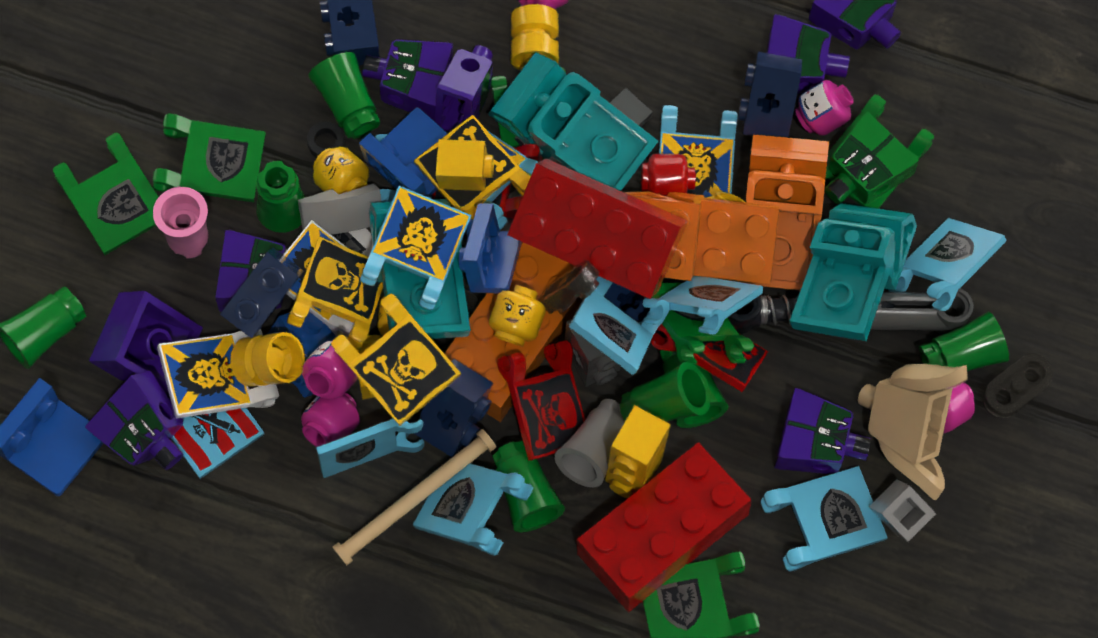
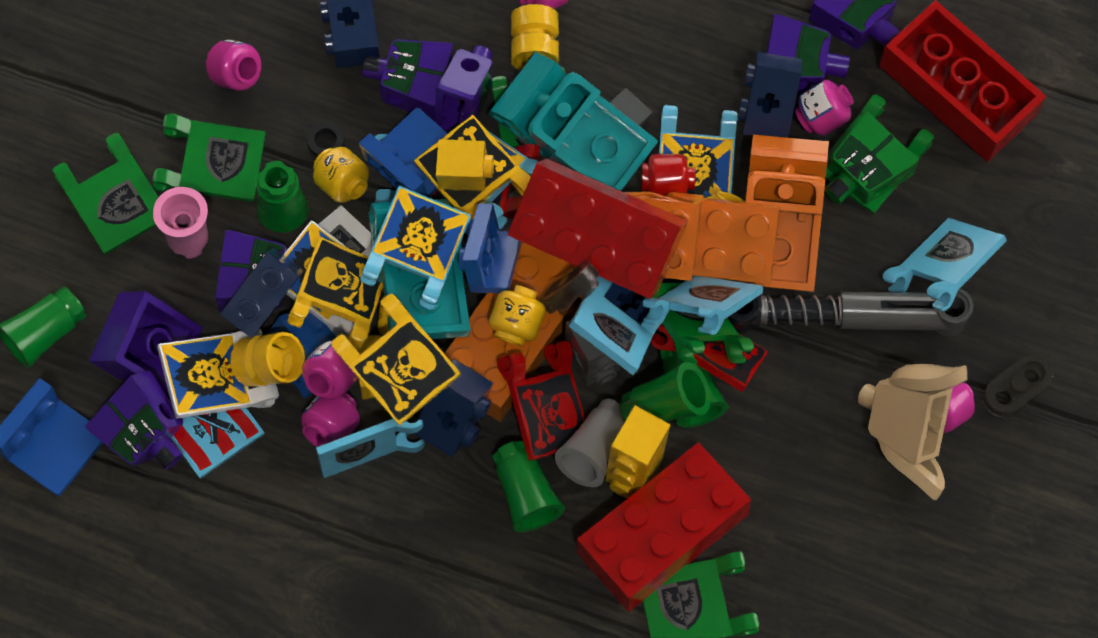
(233, 65): none -> dark pink head
(339, 212): light grey slope -> none
(346, 94): green plant -> none
(414, 496): tan bar -> none
(465, 504): medium azure flag -> none
(818, 436): dark purple torso -> none
(831, 516): medium azure flag -> none
(851, 265): teal piece -> none
(902, 510): light grey brick -> none
(962, 80): none -> red brick
(971, 345): green plant -> none

